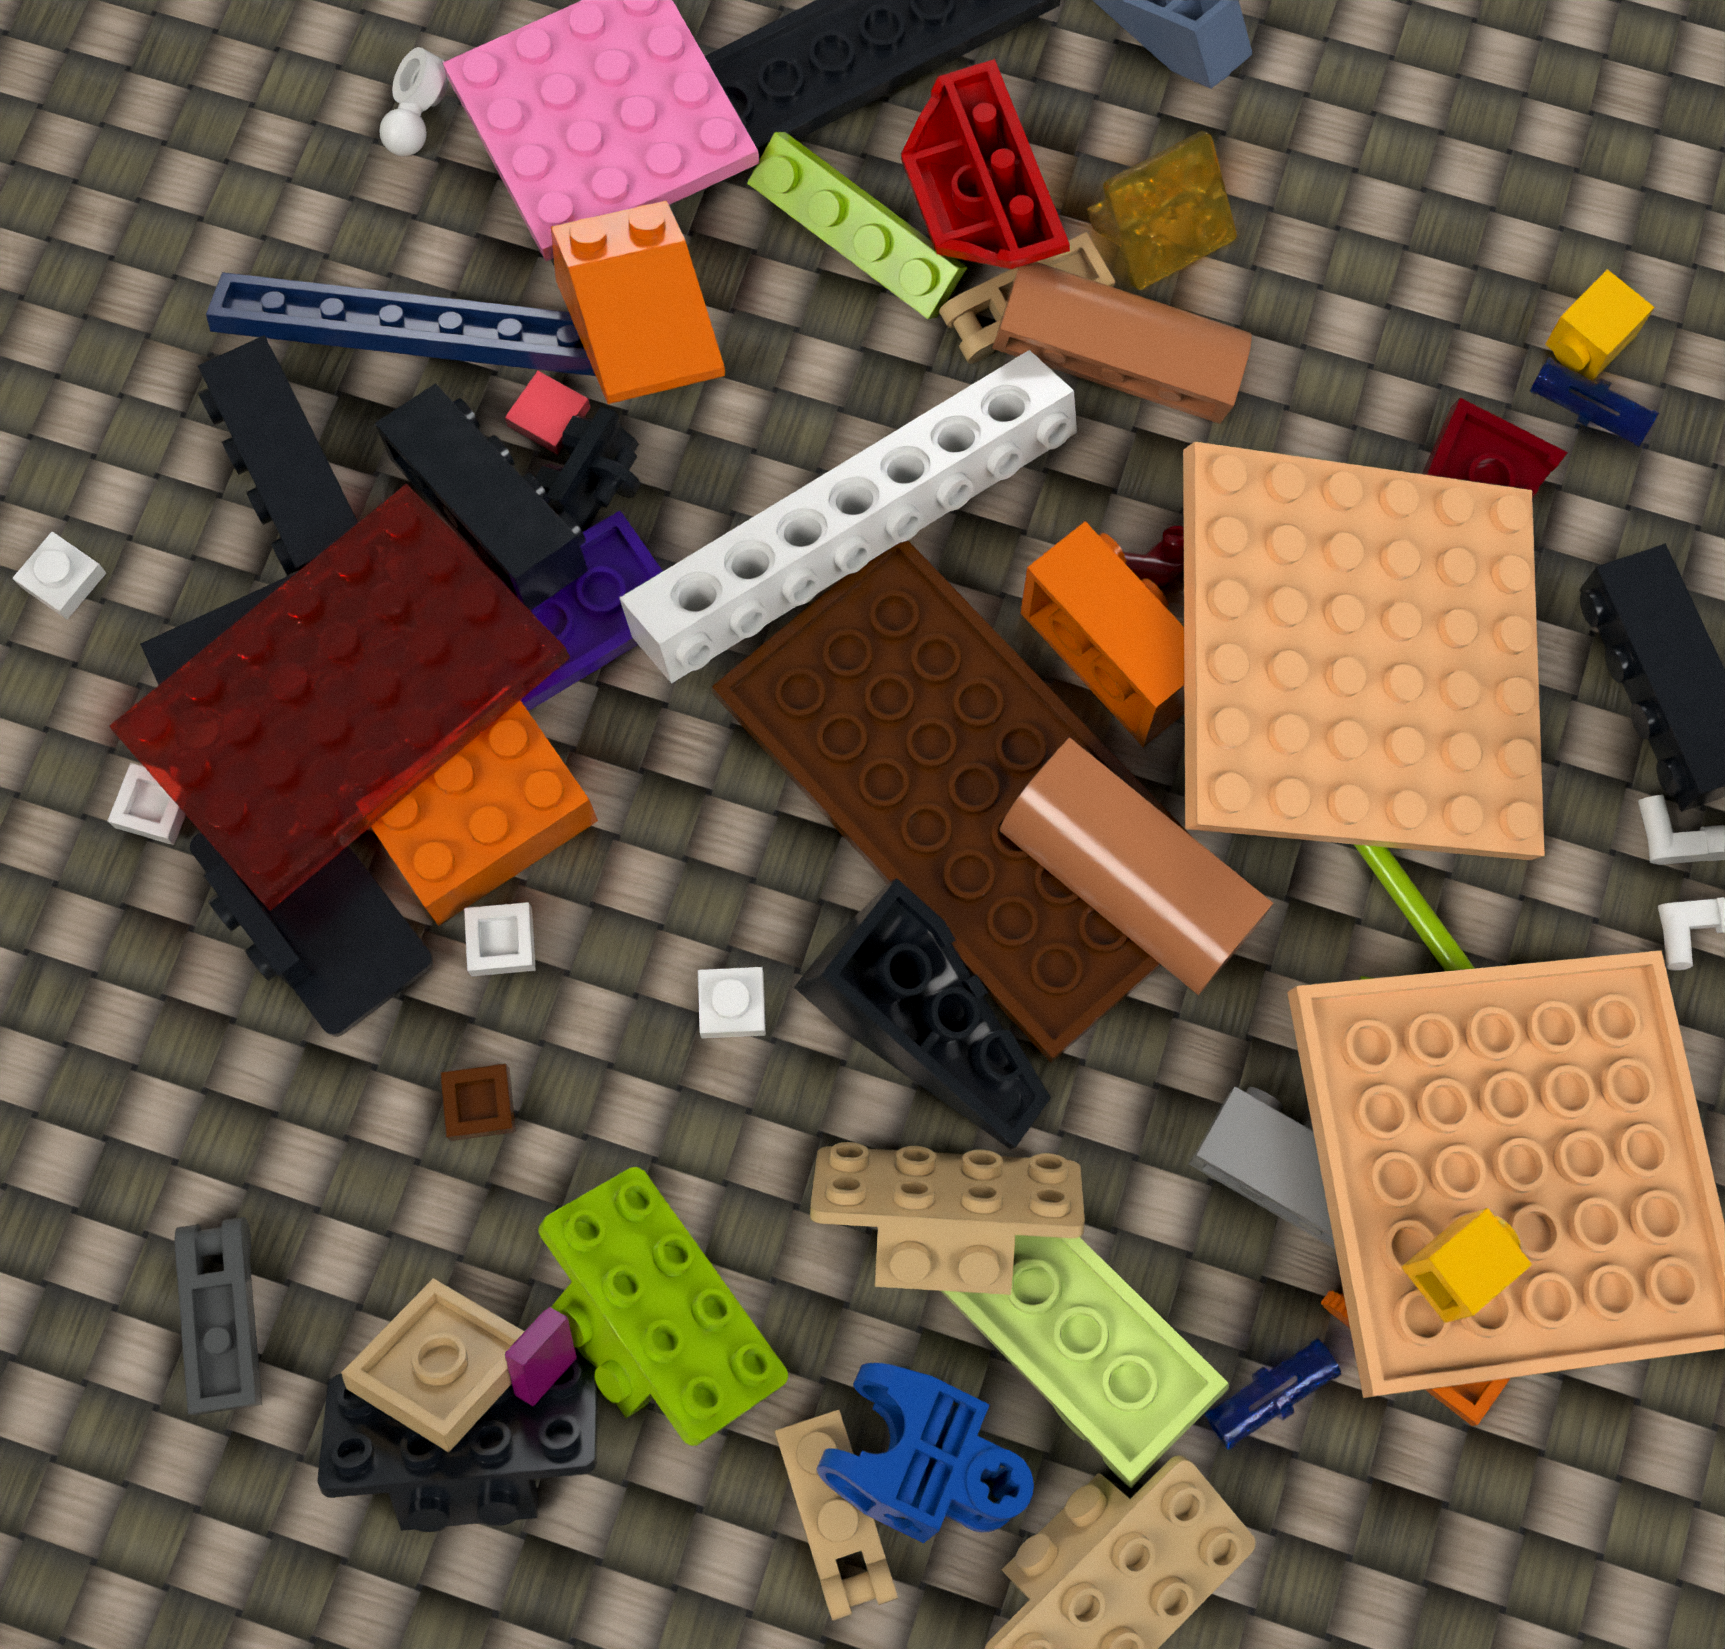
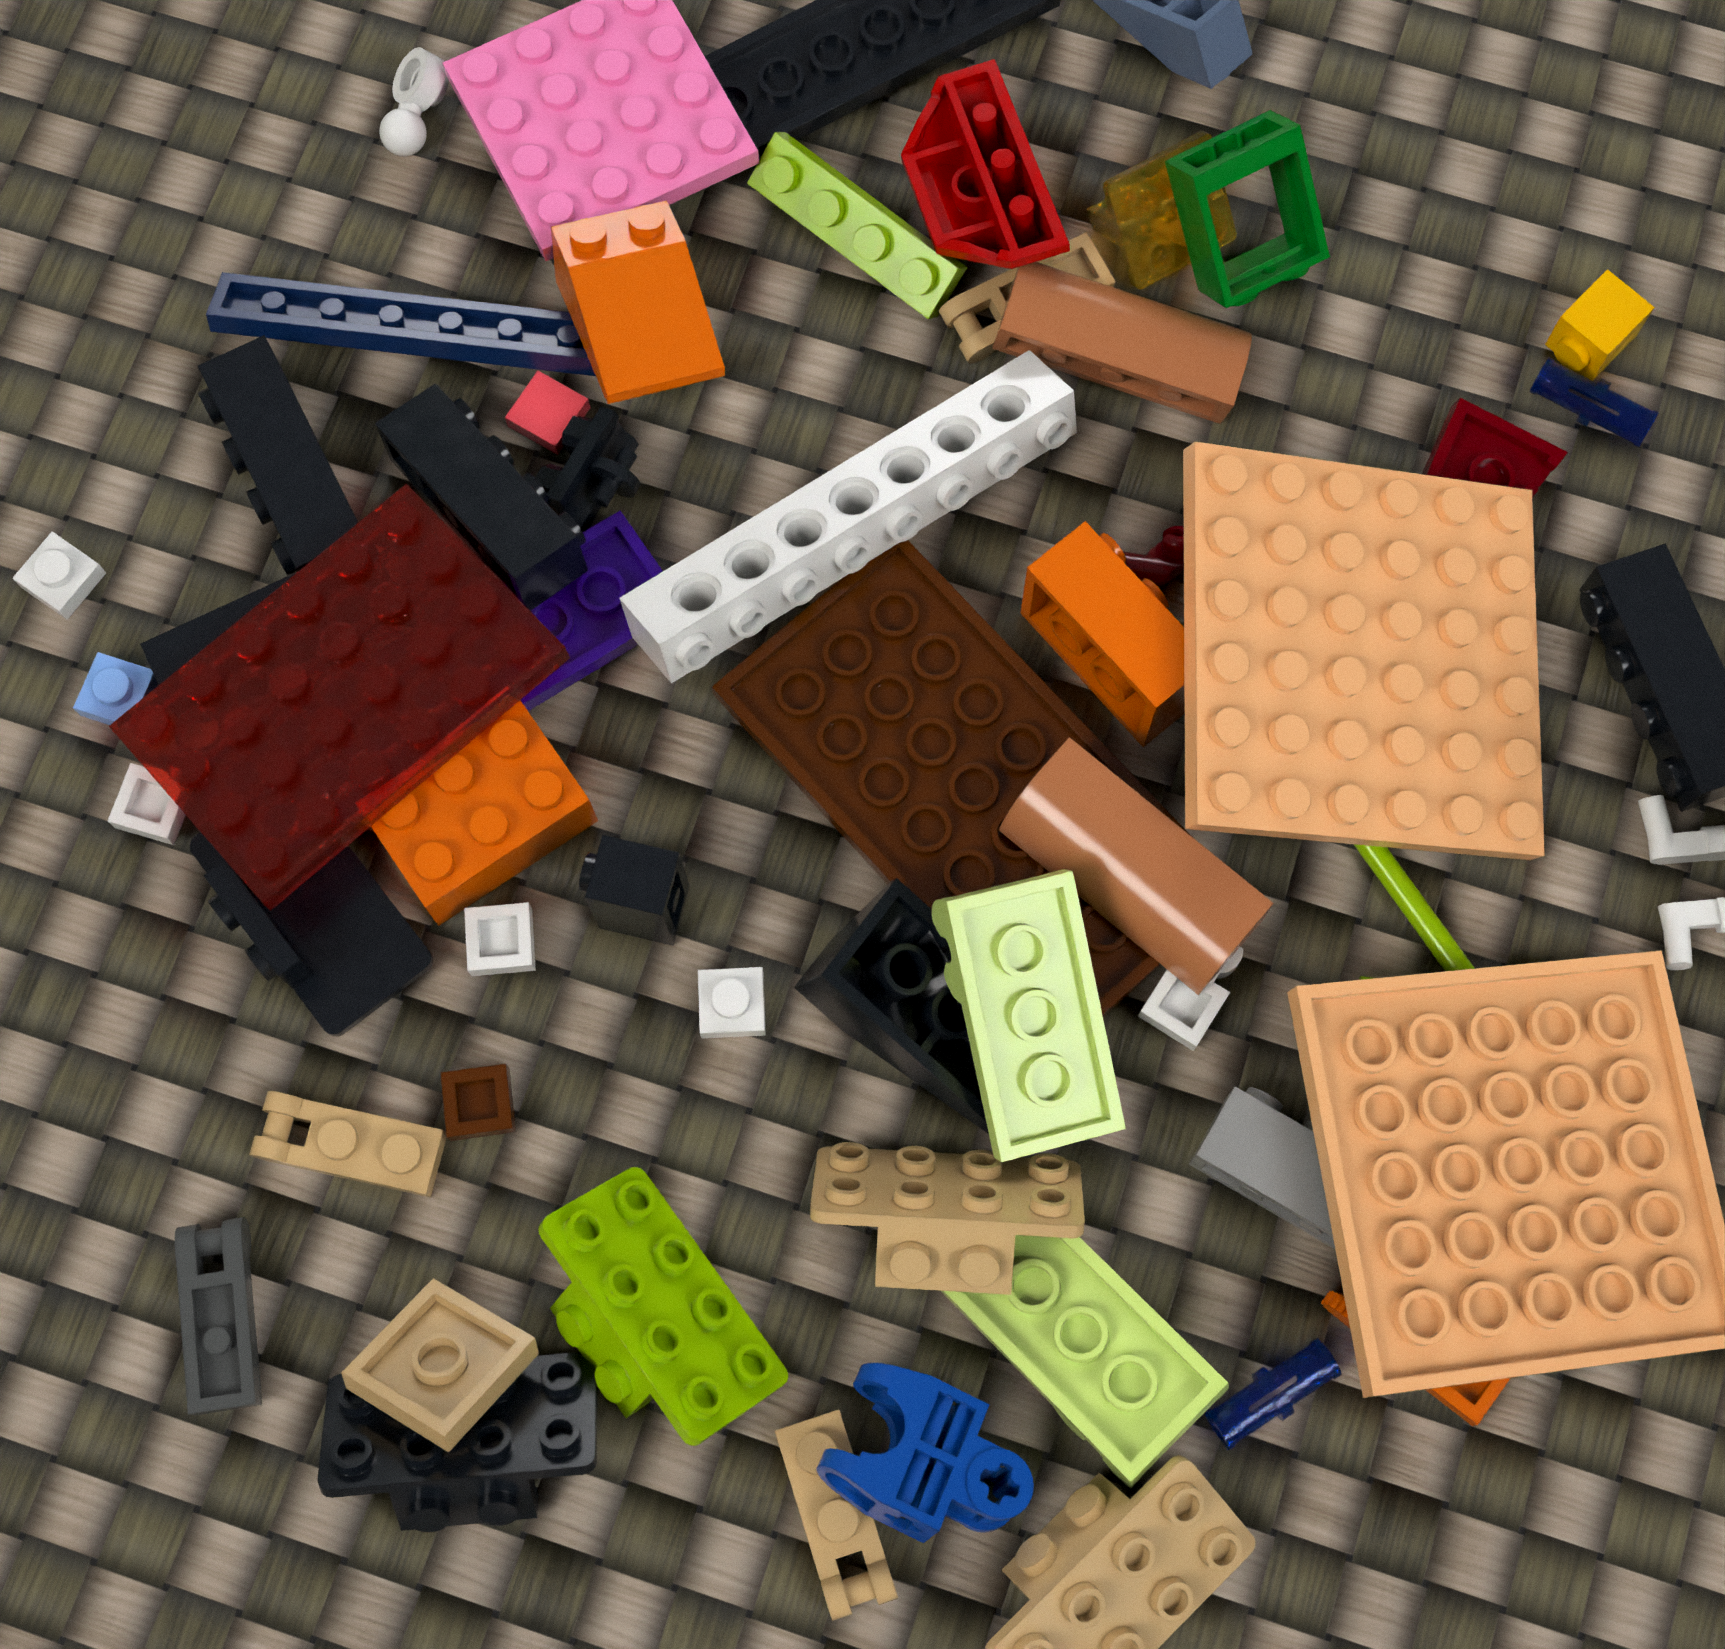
(113, 688): none -> light blue plate
(351, 1144): none -> tan plate
(540, 1355): magenta tile -> none
(635, 889): none -> black brick
(1031, 1013): none -> yellowish green hinge
(1181, 1011): none -> white plate
(1228, 158): none -> green window
(1467, 1265): yellow brick -> none

